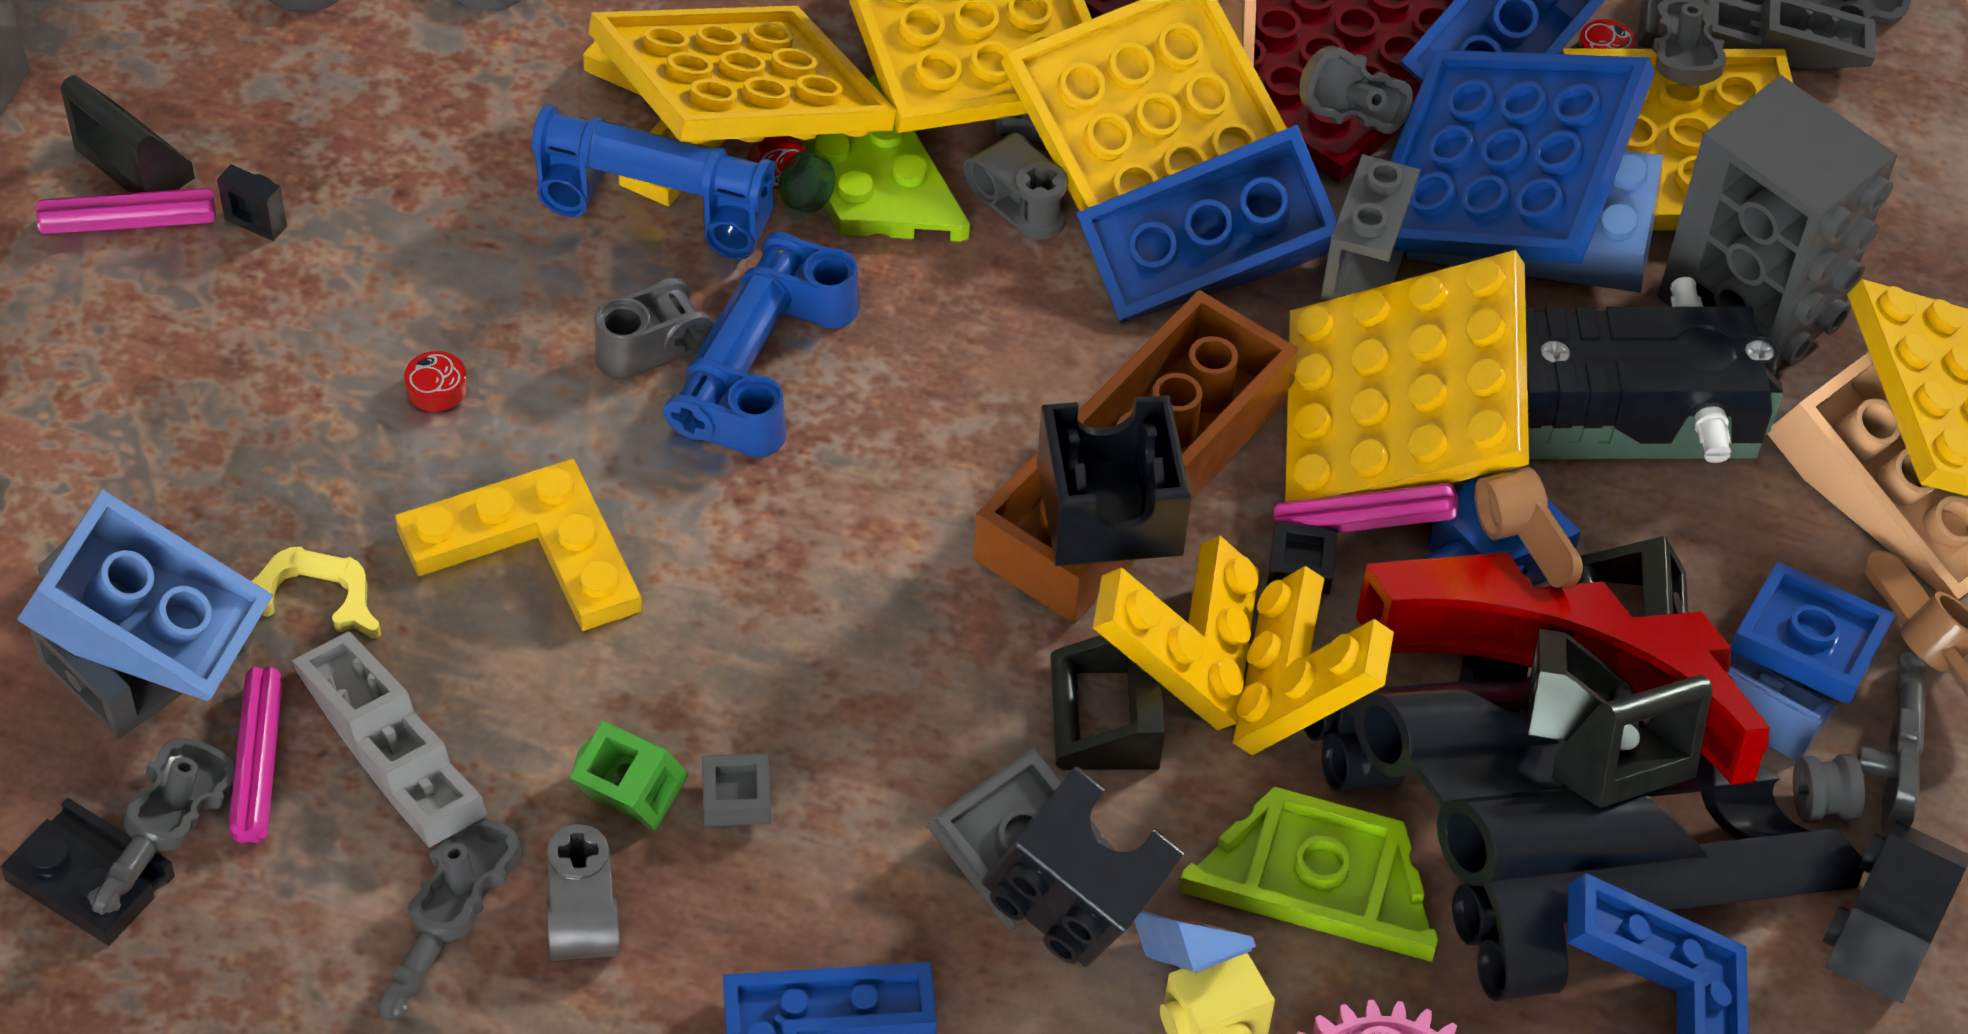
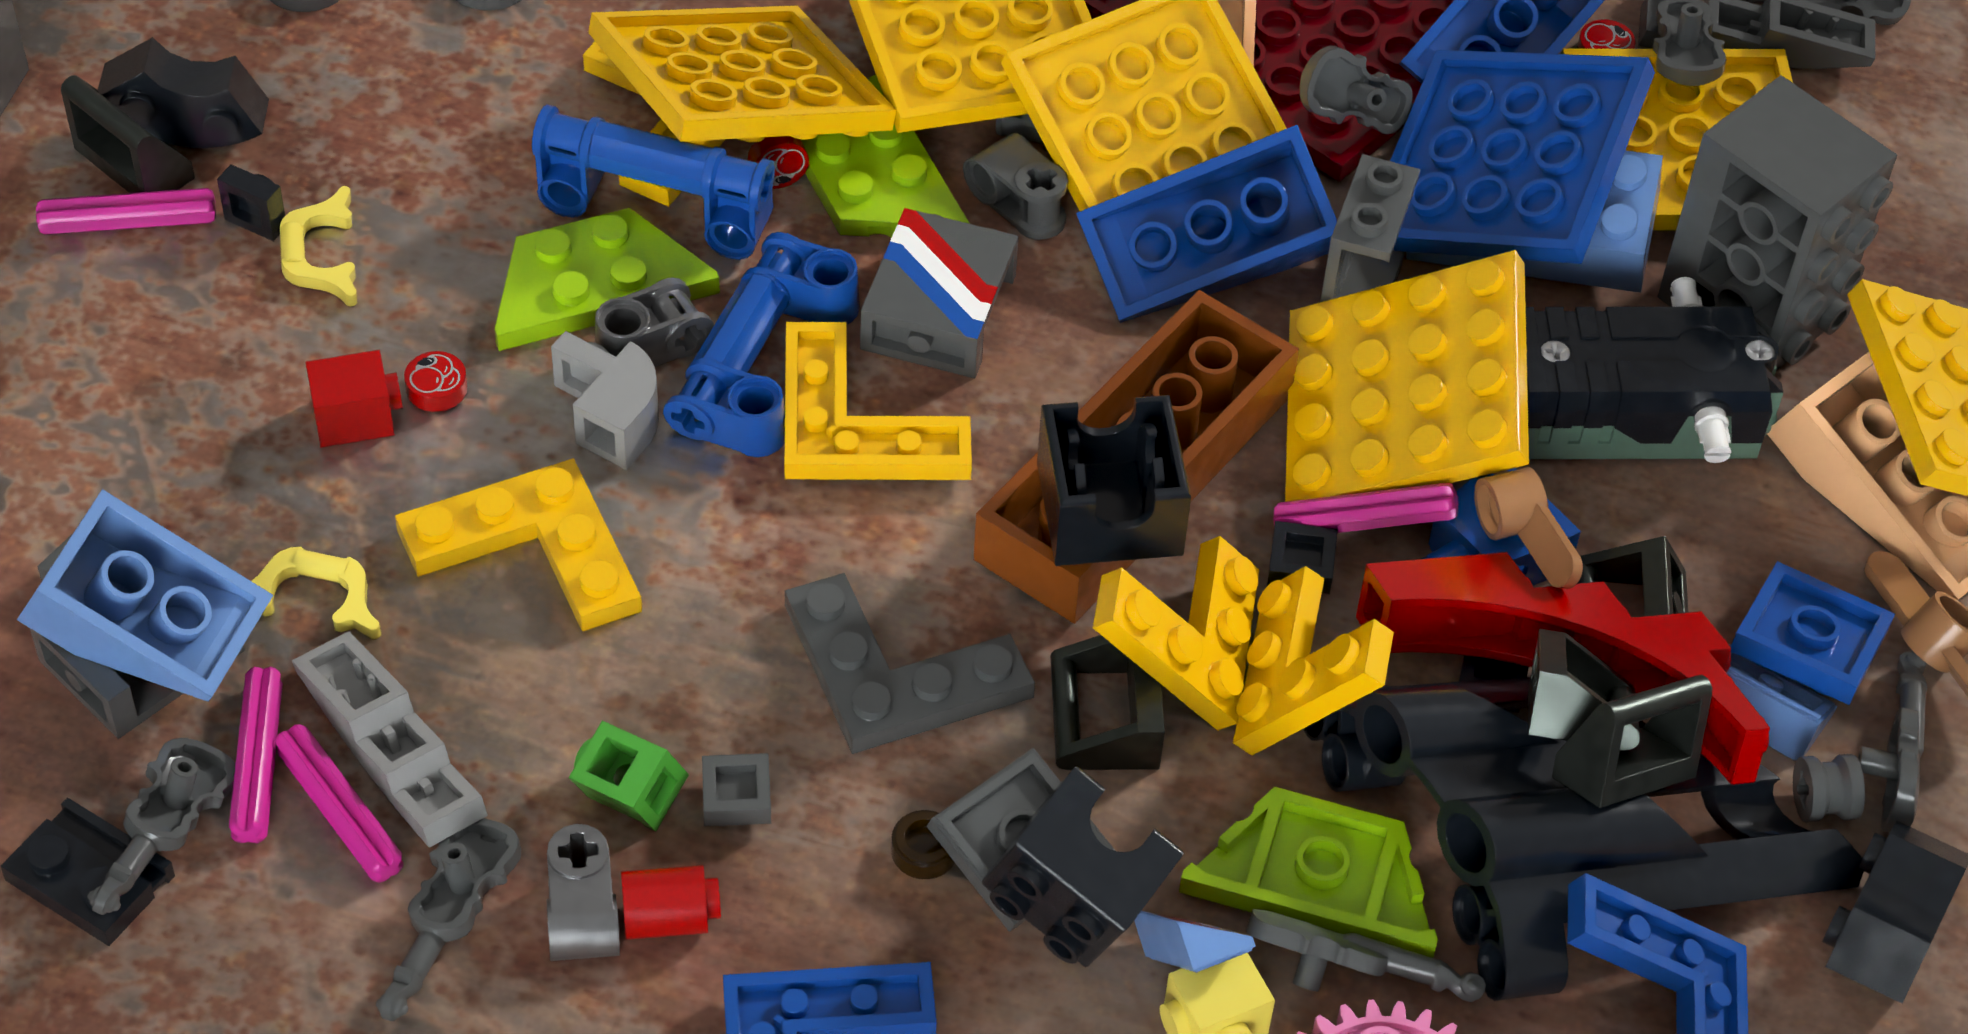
(185, 99): none -> black brick
(293, 227): none -> light yellow helmet
(339, 803): none -> dark pink axle
(353, 398): none -> red brick
(573, 268): none -> lime wing
(615, 397): none -> light grey brick
(669, 901): none -> red brick
(807, 182): clear green tile -> none
(835, 446): none -> yellow plate
(887, 704): none -> dark grey plate
(916, 848): none -> dark brown tile
(937, 292): none -> dark grey panel
(1356, 952): none -> dark grey piece

